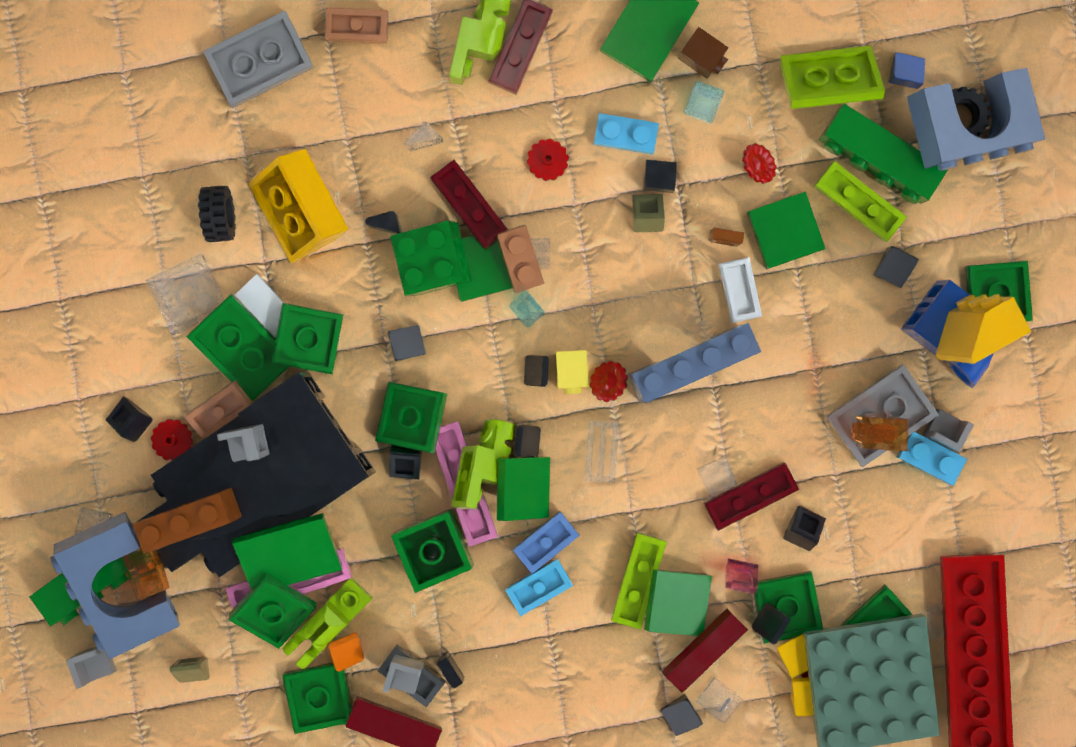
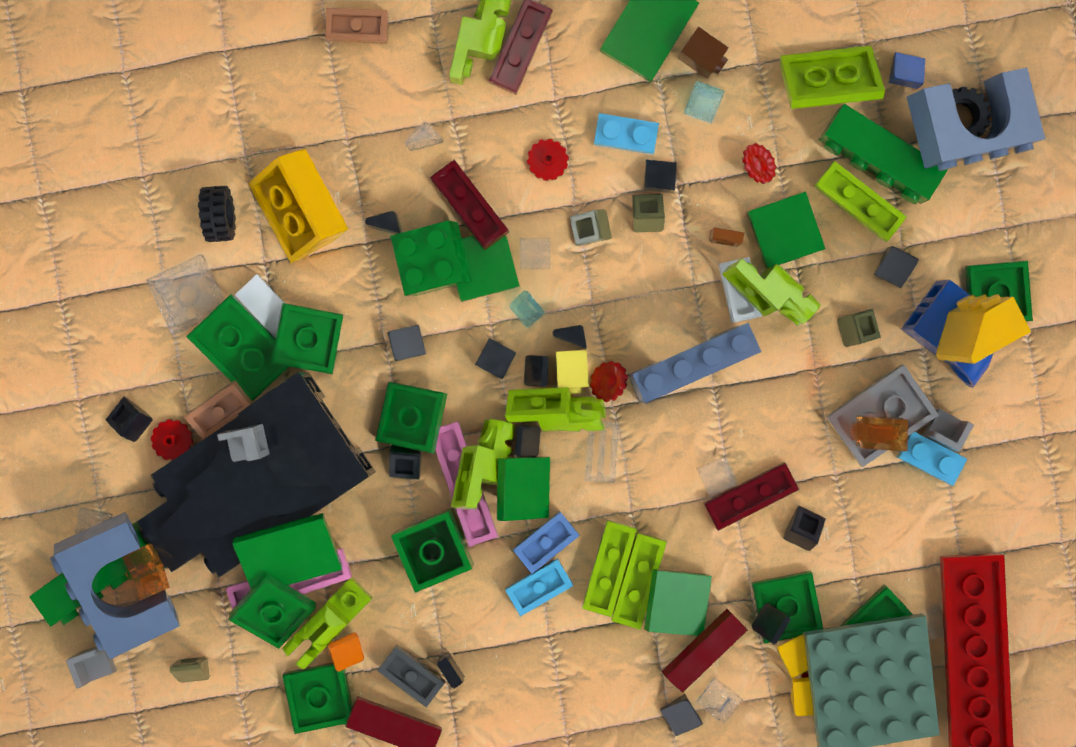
(187, 520): dark orange brick -> none
(258, 59): light grey plate -> none
(403, 674): light grey panel -> none
(495, 358): none -> black slope
(520, 258): nougat plate -> none
(555, 409): none -> lime plate
(573, 335): none -> black slope
(590, 227): none -> olive slope
(609, 568): none -> lime plate
(741, 576): clear pink tile -> none
(772, 291): none -> lime plate
(858, 328): none -> olive slope

